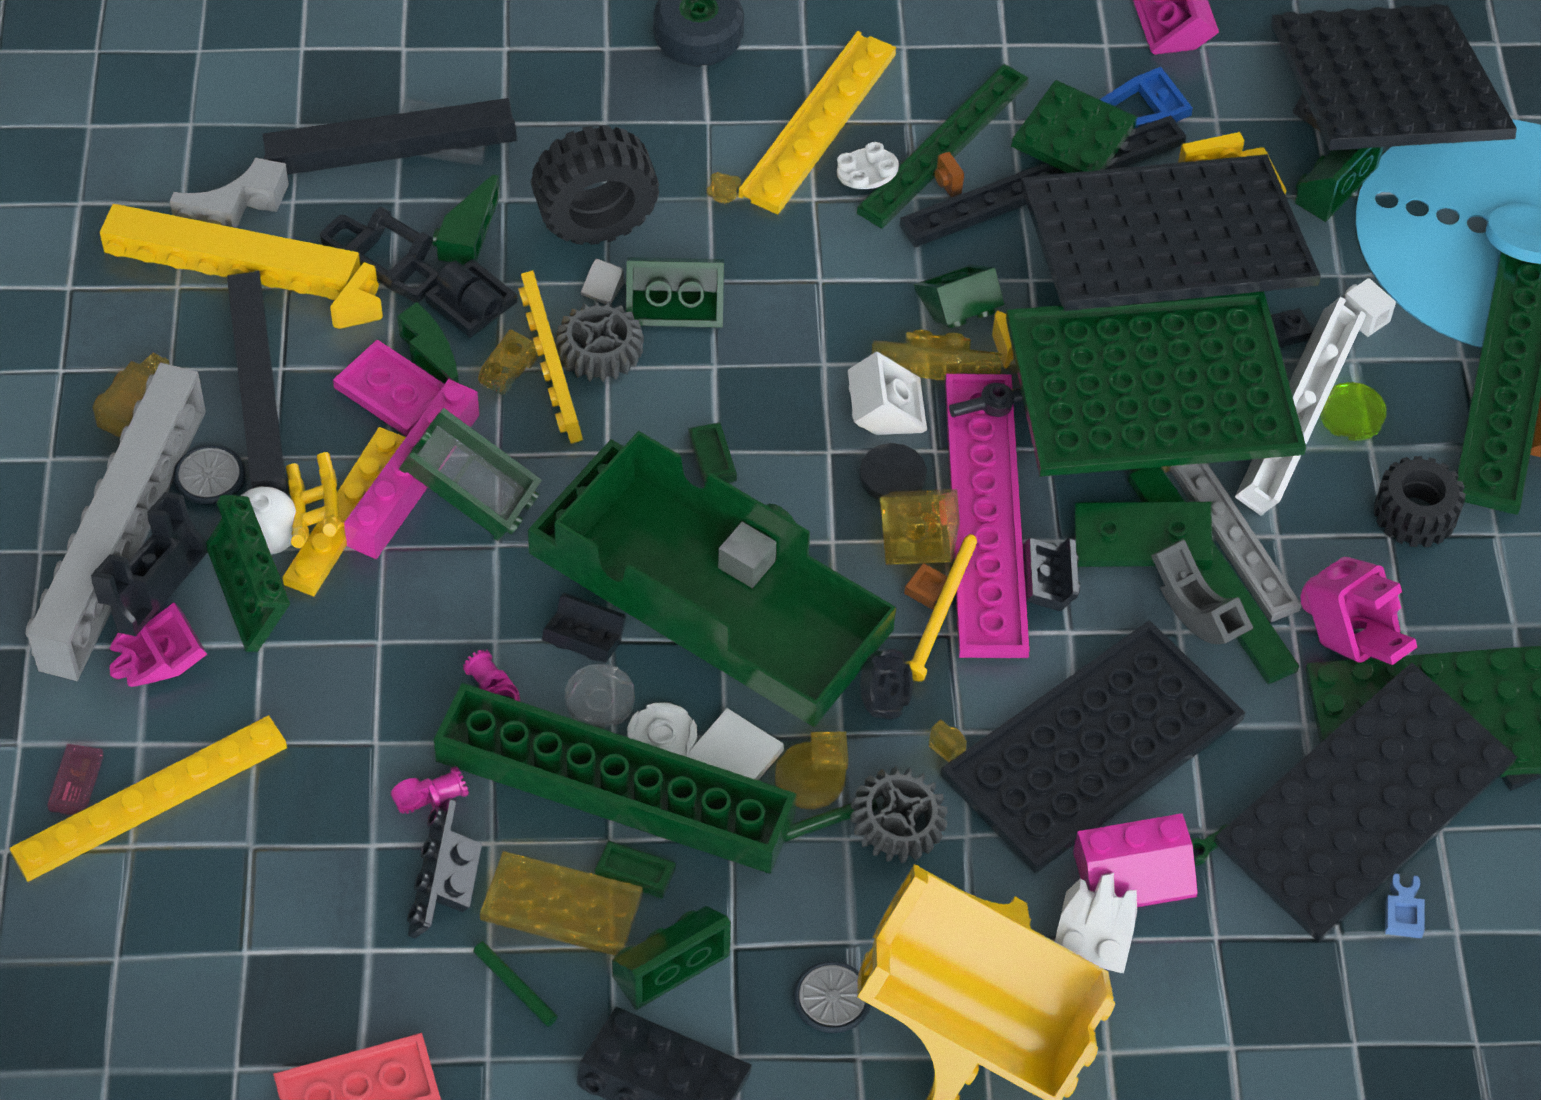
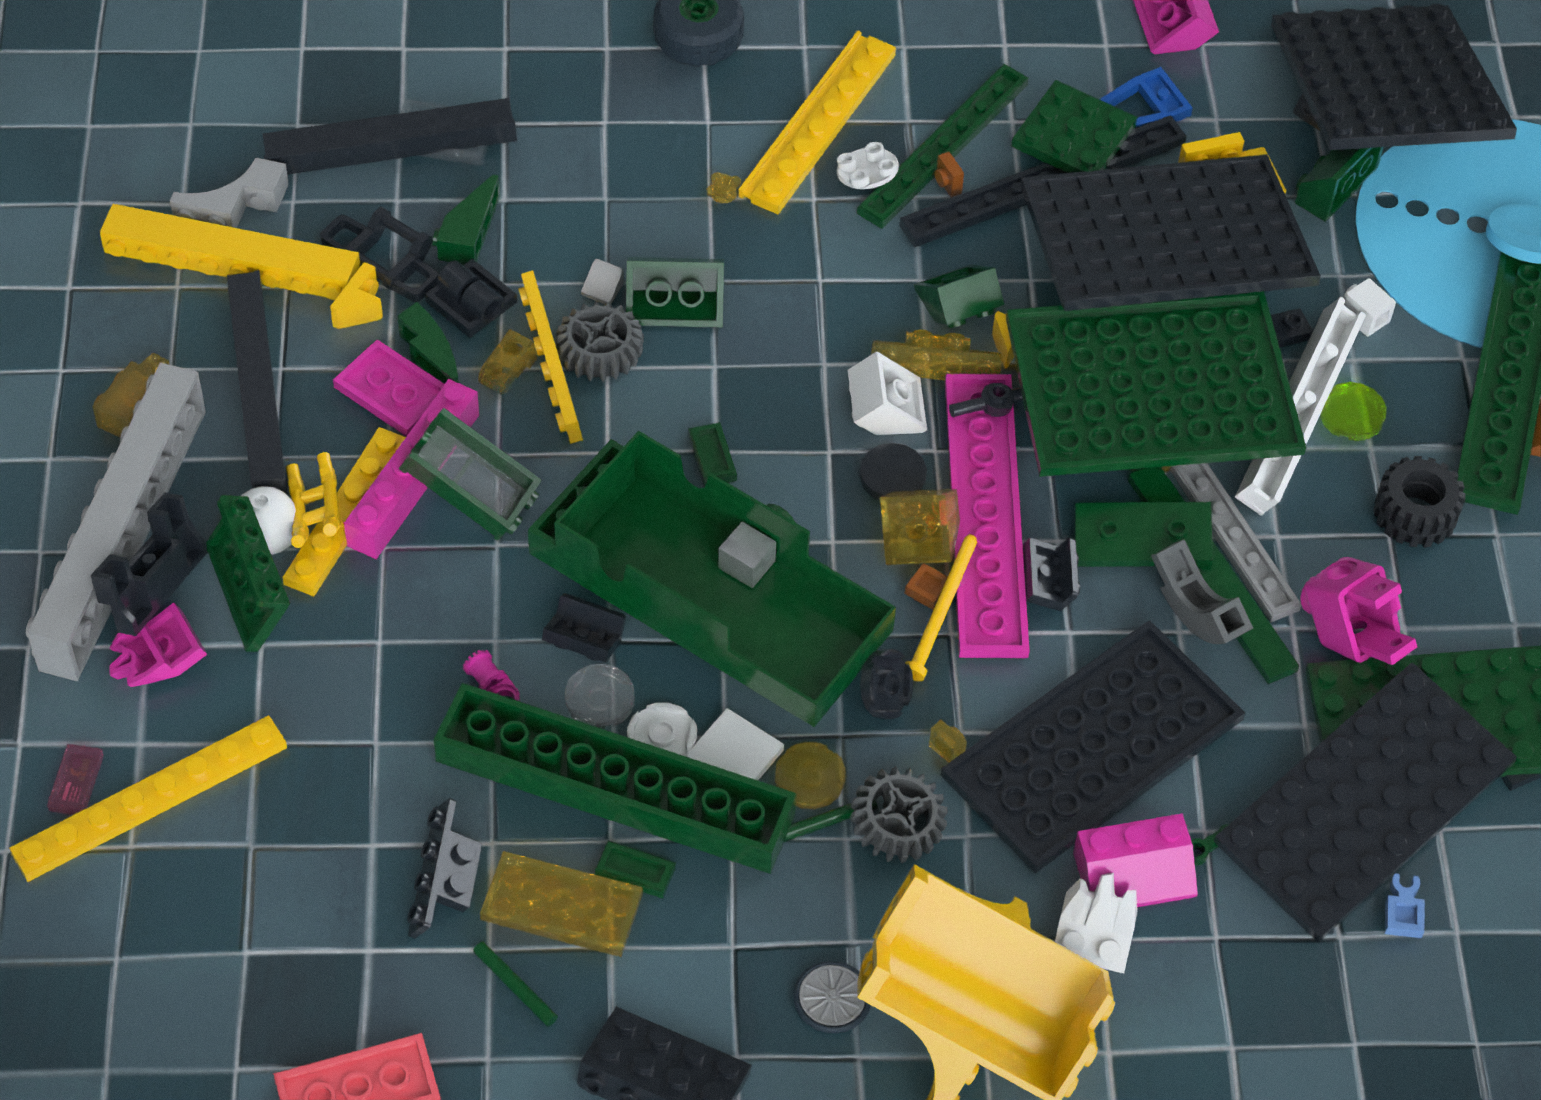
(209, 473): light grey wheel -> none
(413, 794): dark pink connector -> none
(586, 160): black tyre -> none
(672, 955): dark green slope -> none
(829, 750): clear yellow plate -> none

